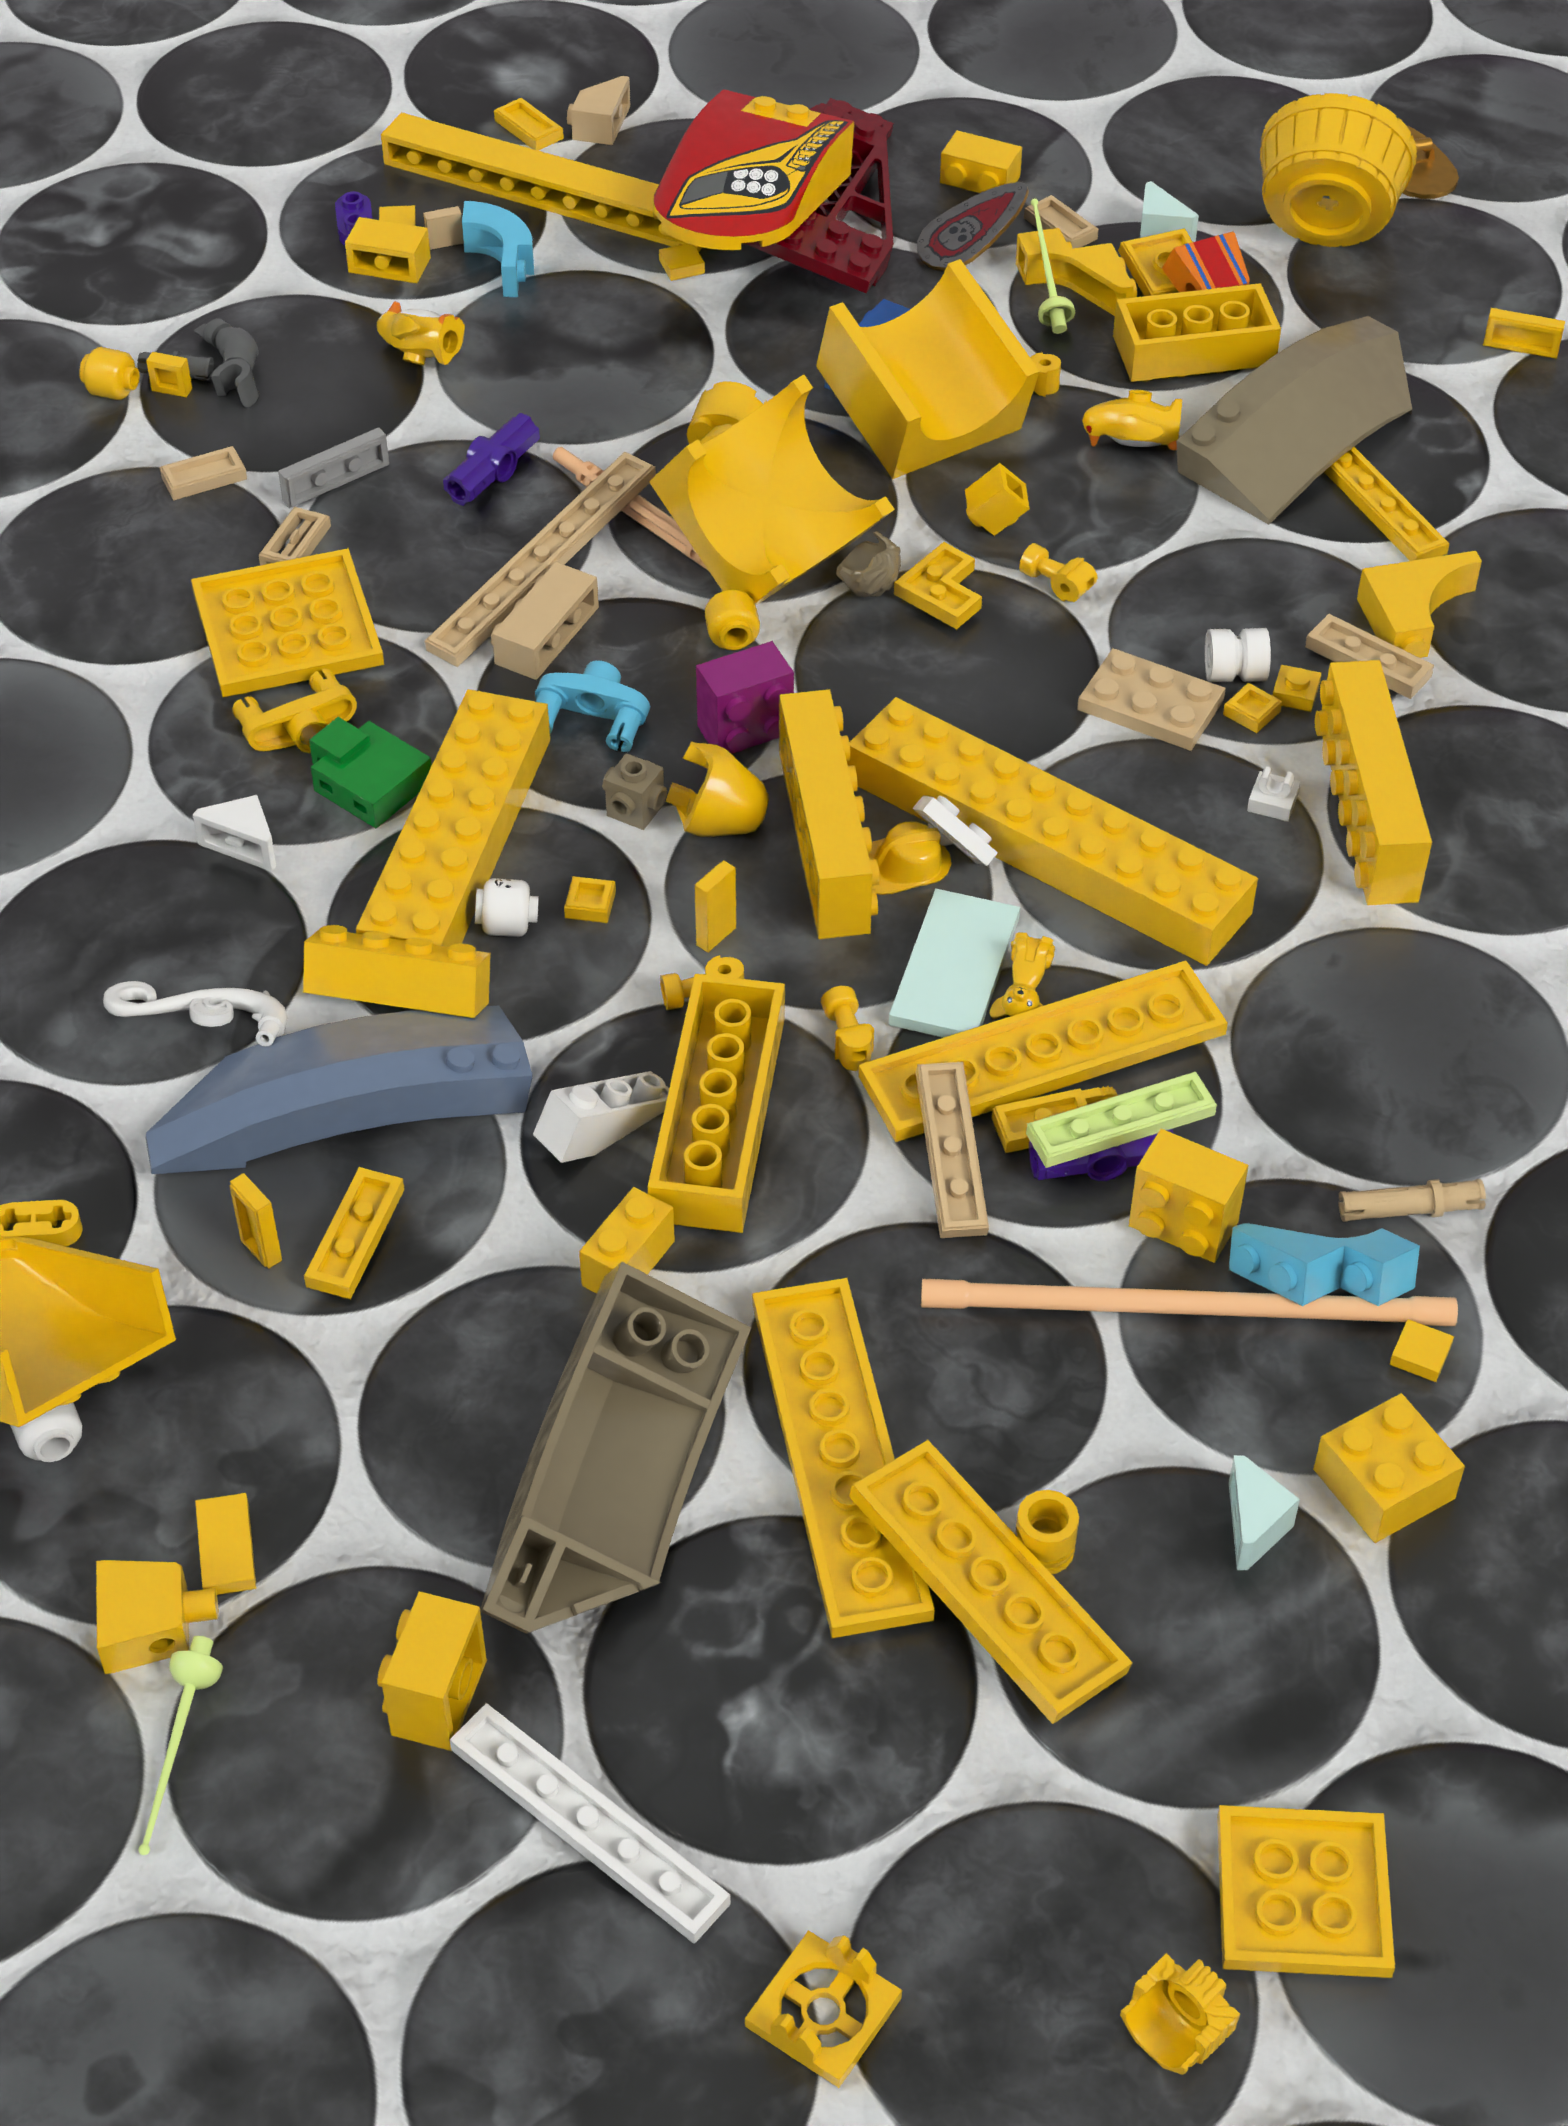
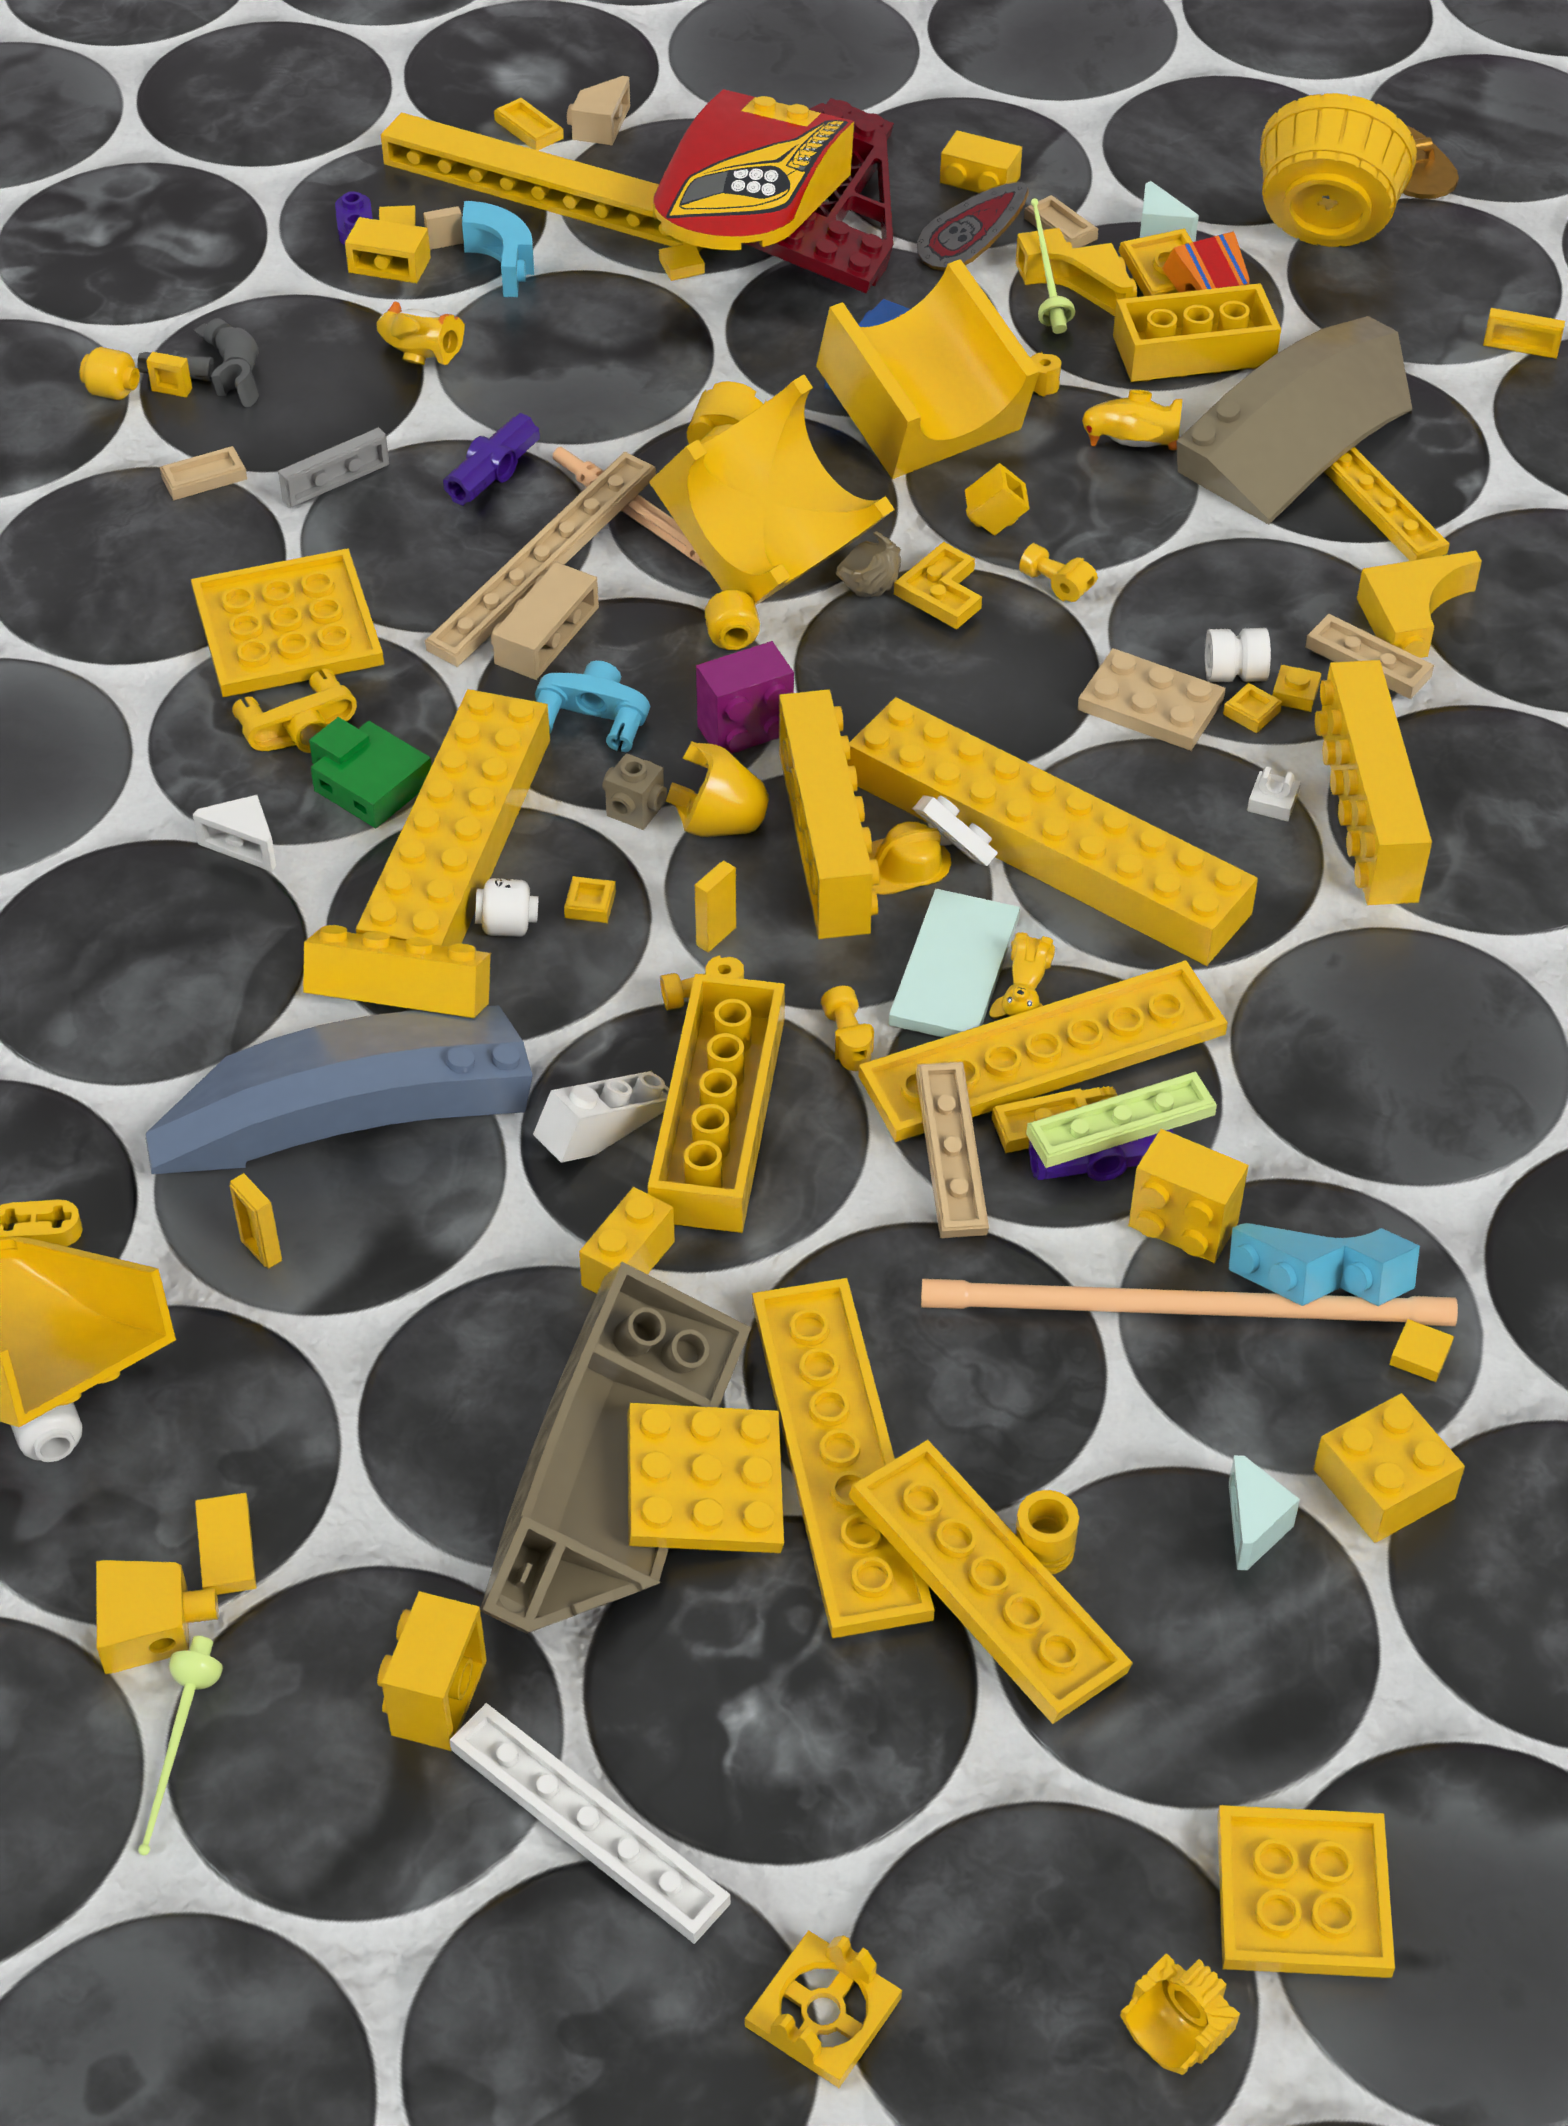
(205, 1006): white plant -> none
(302, 540): tan tile -> none
(354, 1233): yellow plate -> none
(704, 1478): none -> yellow plate
(1421, 1199): tan pin -> none

